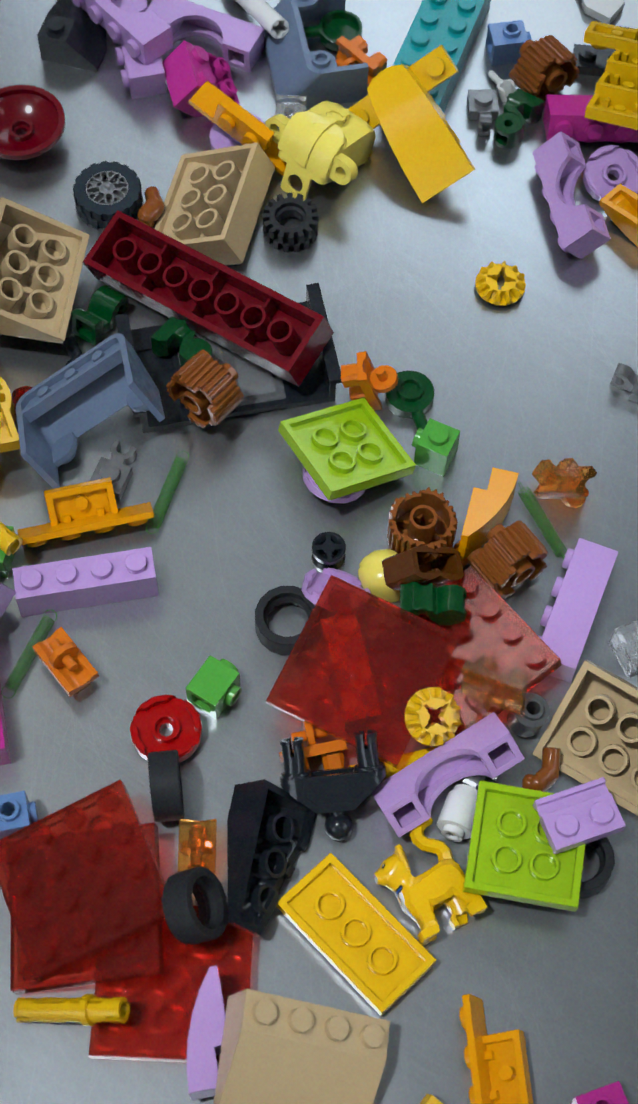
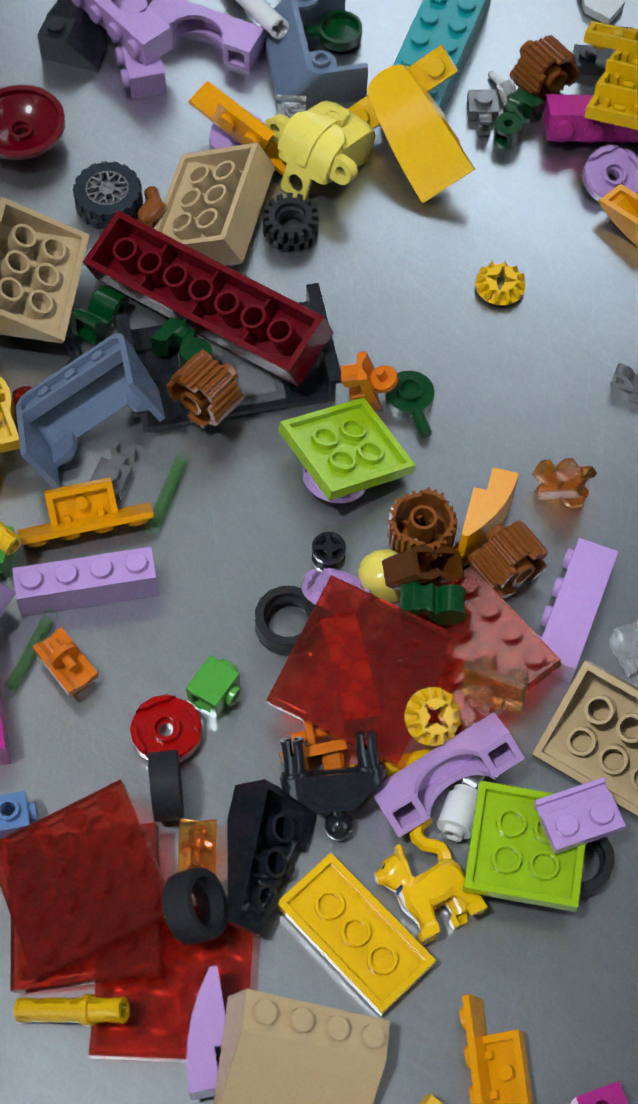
(189, 69): dark pink slope -> none
(355, 51): orange hips -> none
(435, 446): bright green brick -> none
(505, 40): medium blue brick -> none
(525, 495): bright green piece -> none
(532, 717): dark grey brick -> none
(549, 771): dark orange arm -> none
(559, 166): lavender arch -> none

